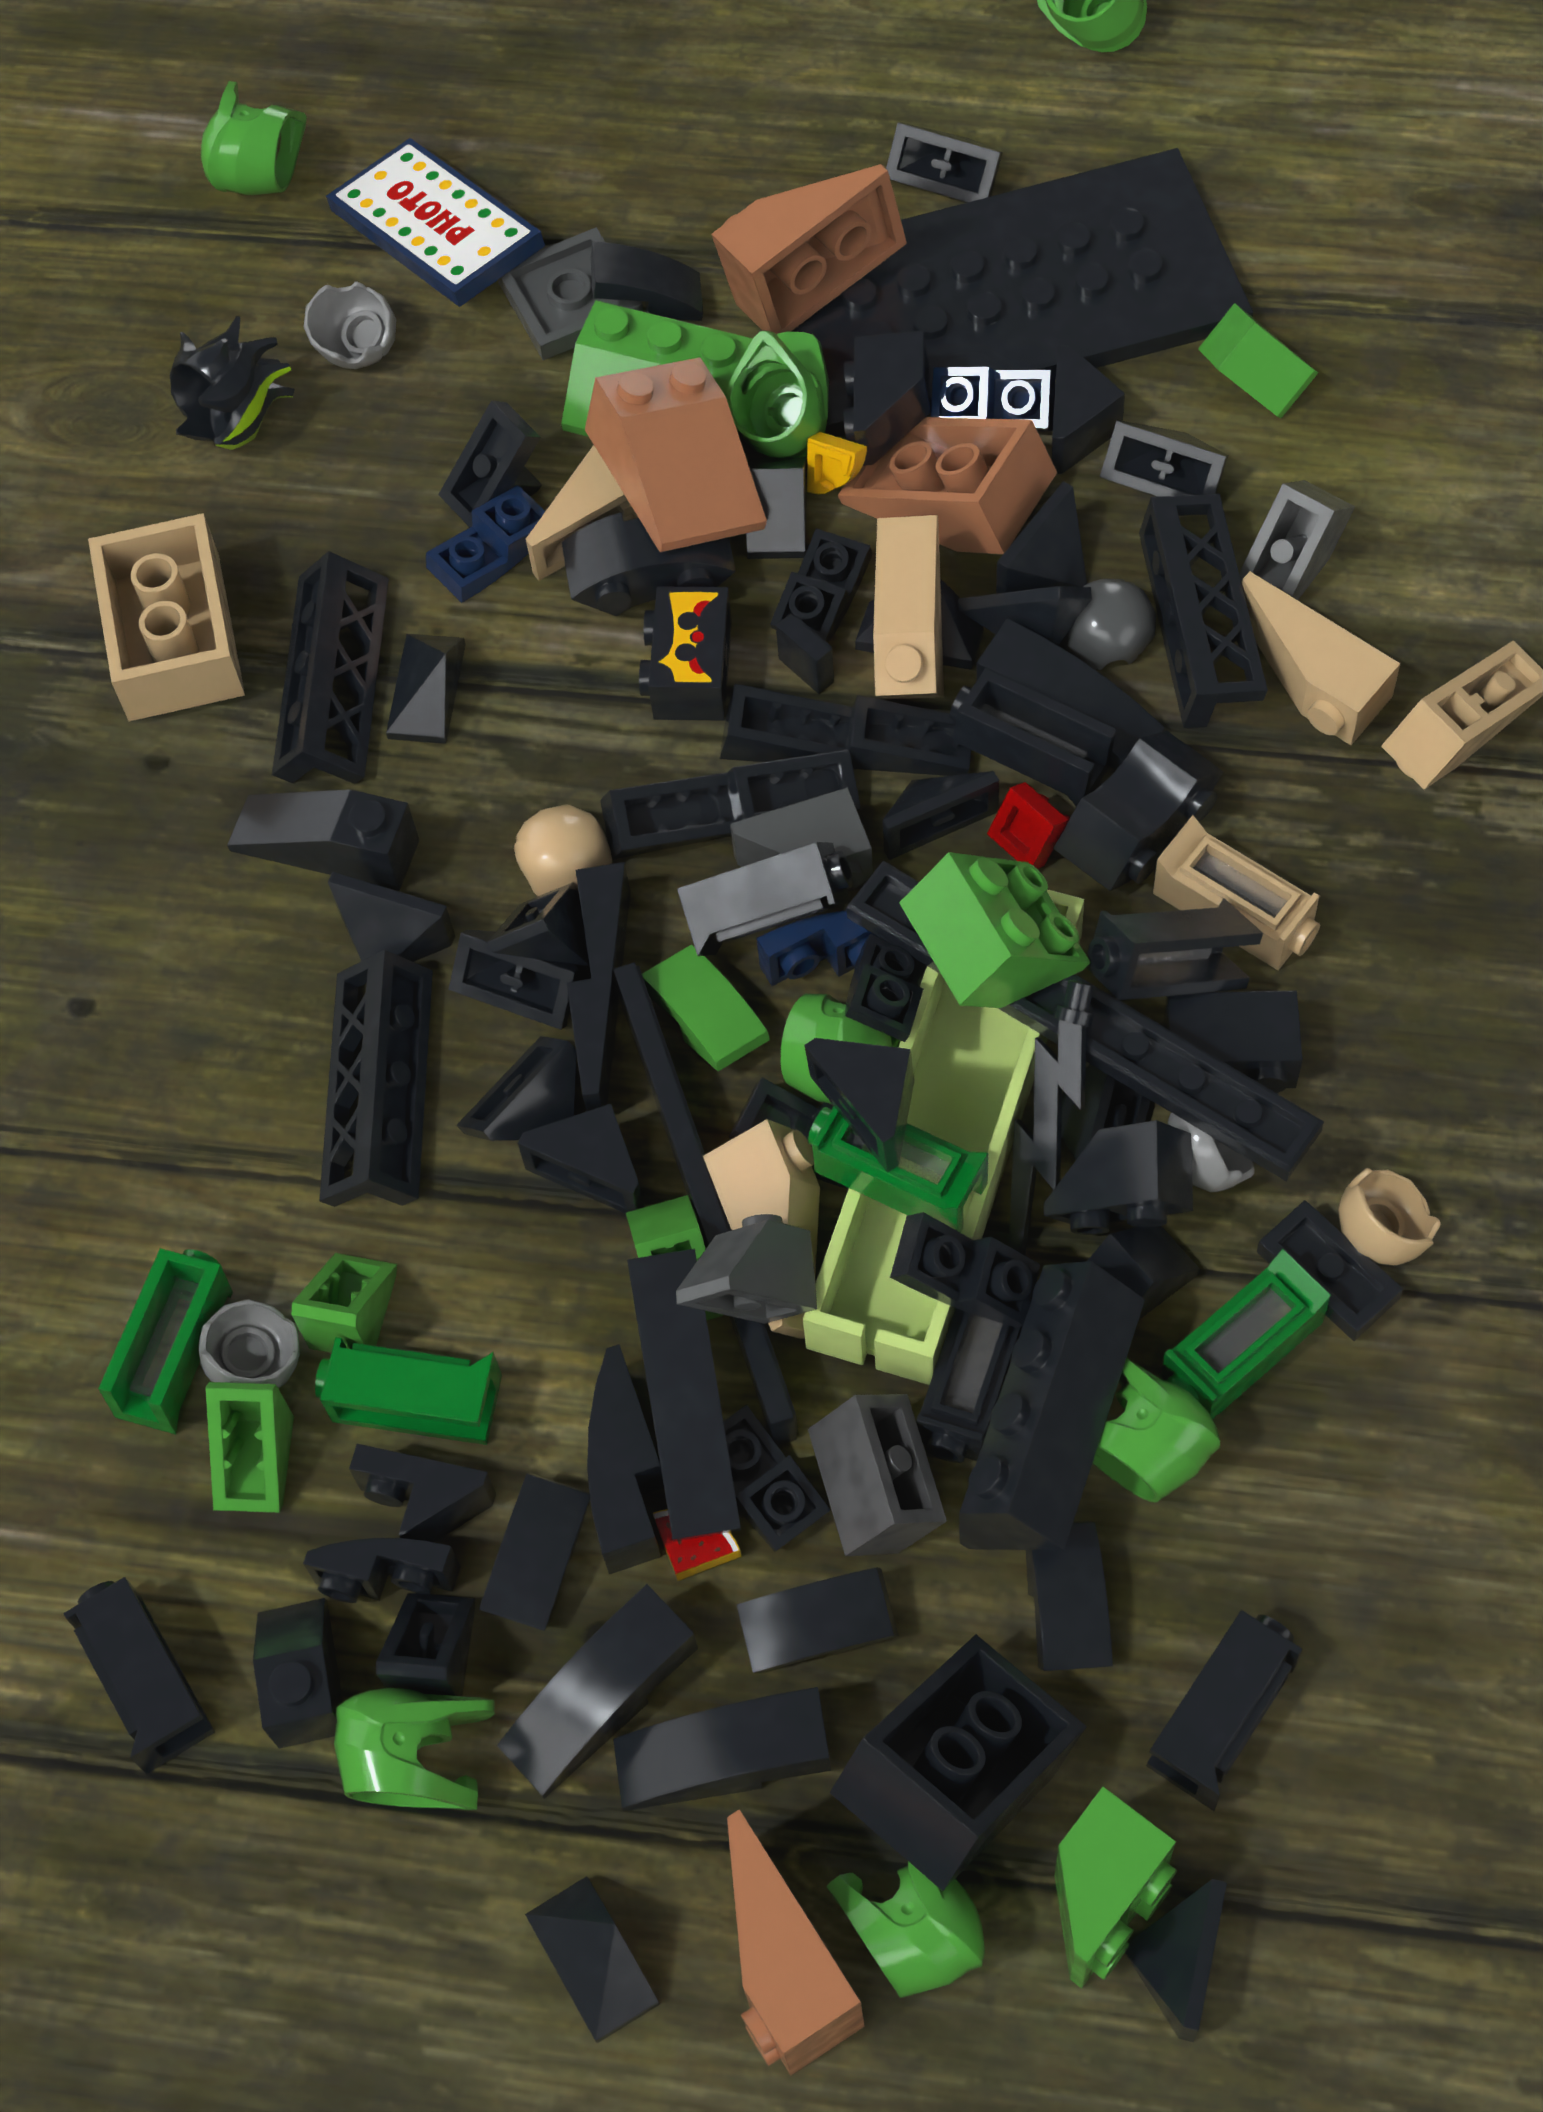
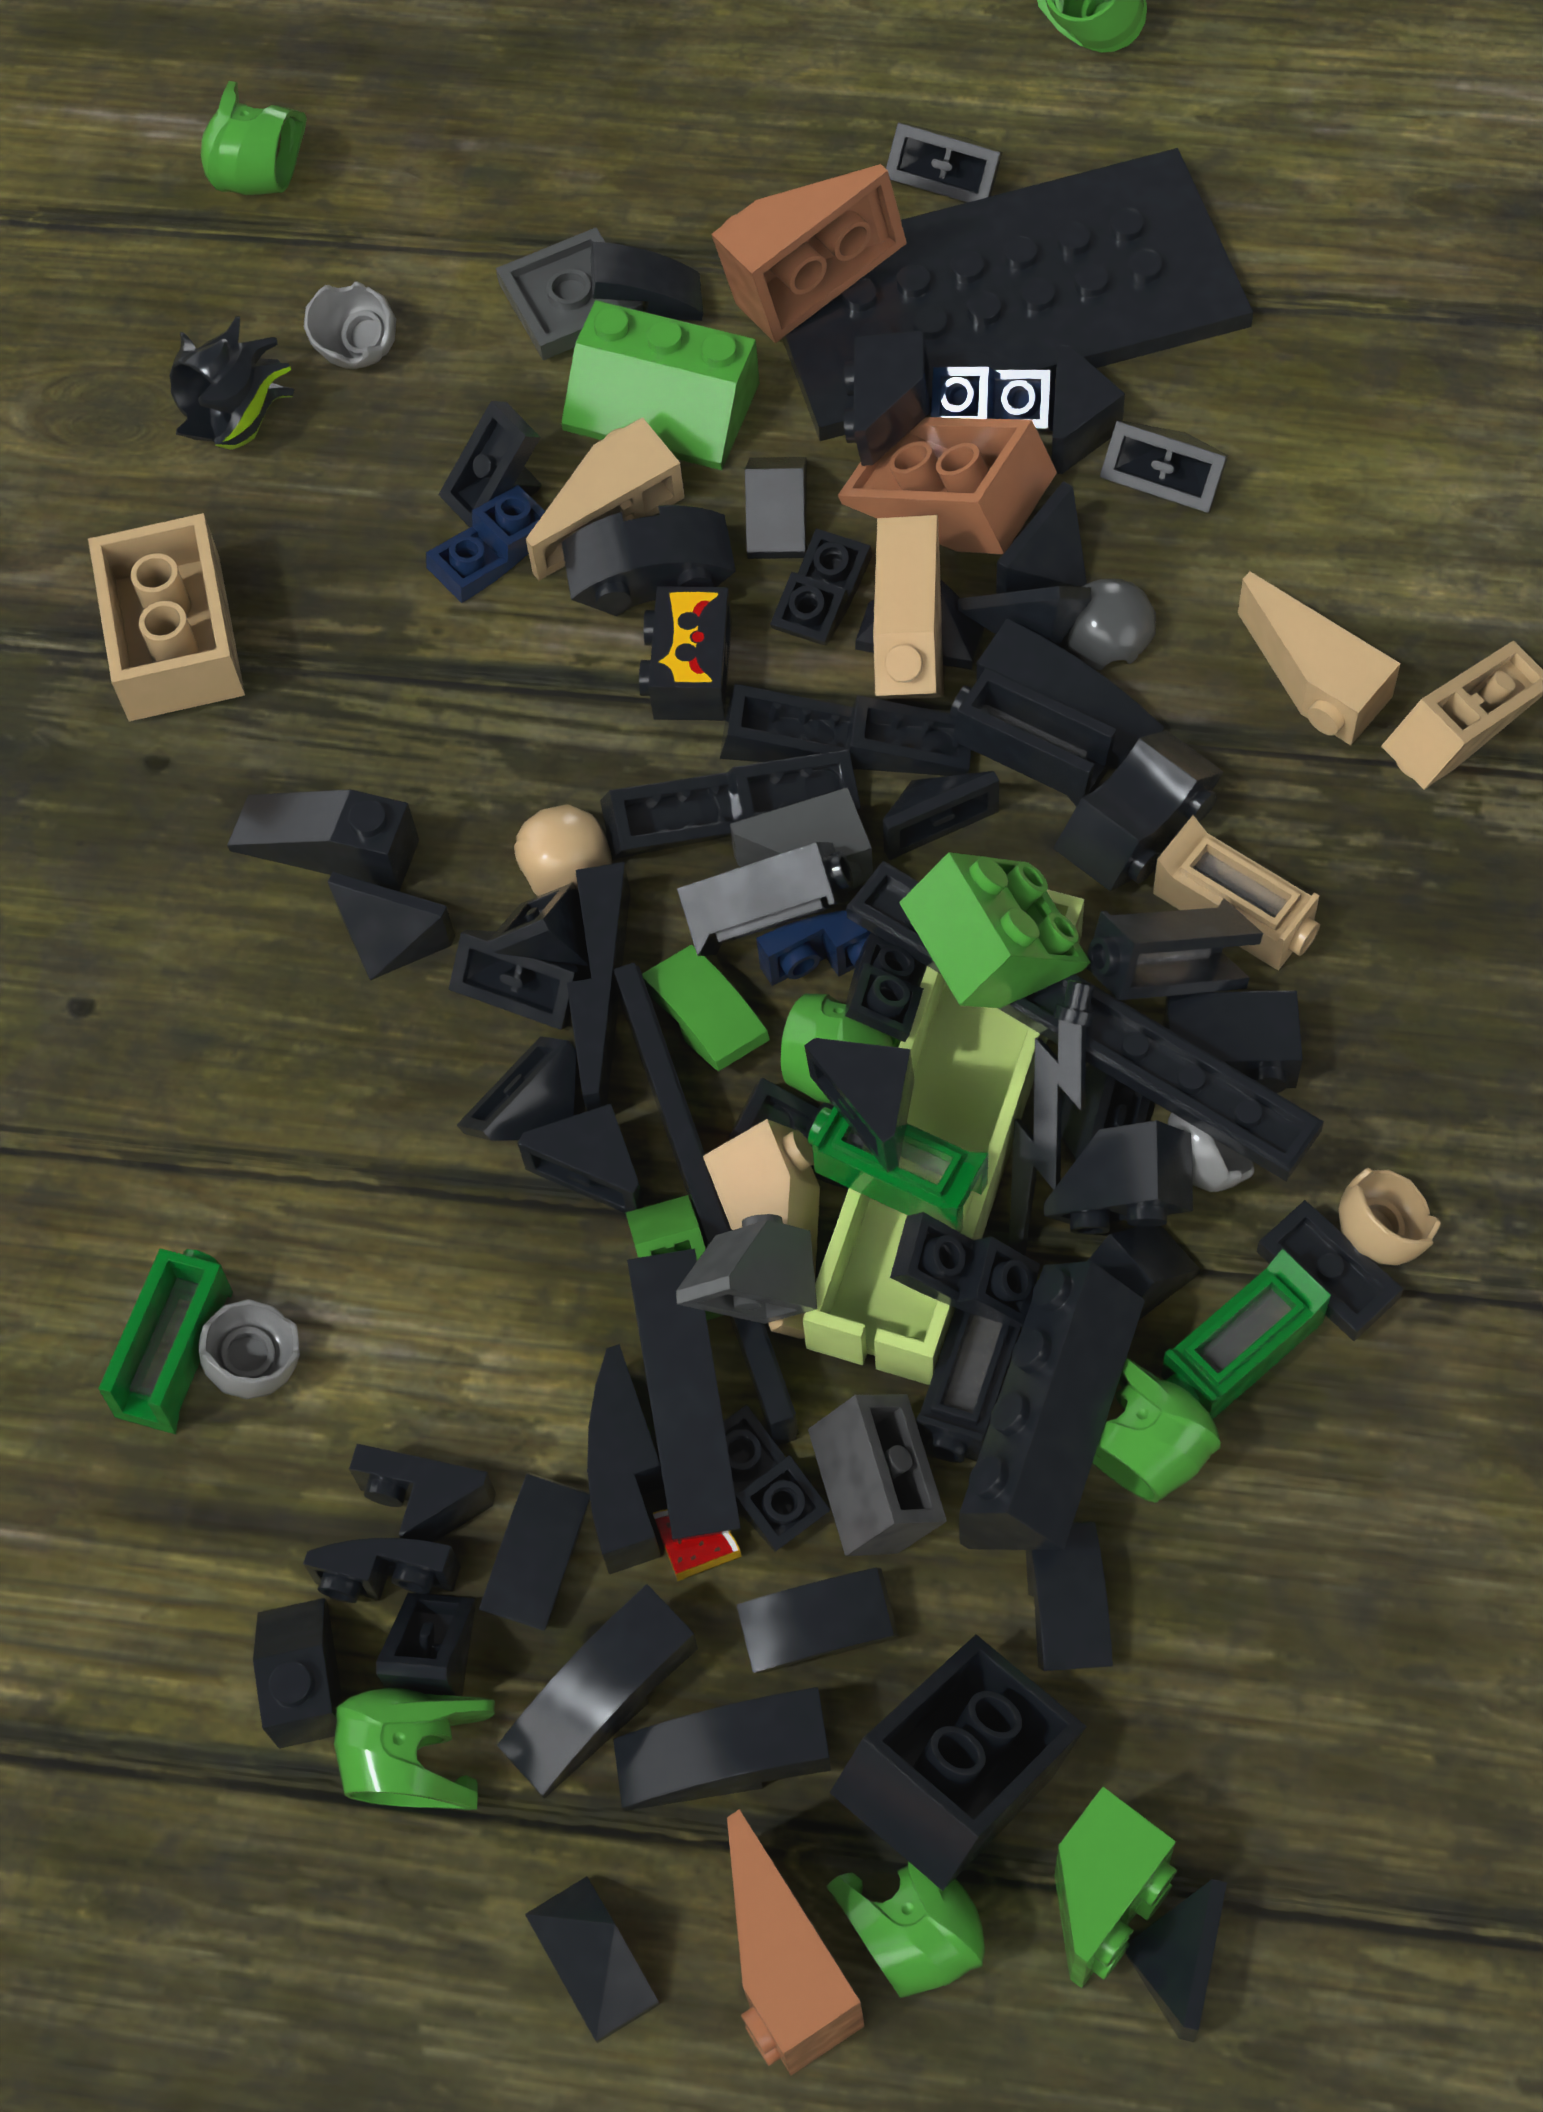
(138, 1673): black window -> none
(248, 1445): bright green slope -> none
(311, 671): black fence -> none
(344, 1302): bright green slope -> none
(386, 1075): black fence -> none
(409, 1391): green window -> none
(426, 688): black slope -> none
(435, 221): tile -> none
(675, 453): nougat slope -> none
(782, 395): bright green helmet -> none
(805, 653): black tile -> none
(832, 462): yellow tile -> none
(1027, 825): red tile -> none
(1179, 611): black fence -> none
(1224, 1706): black window -> none
(1257, 361): bright green slope -> none
(1297, 537): dark grey slope -> none

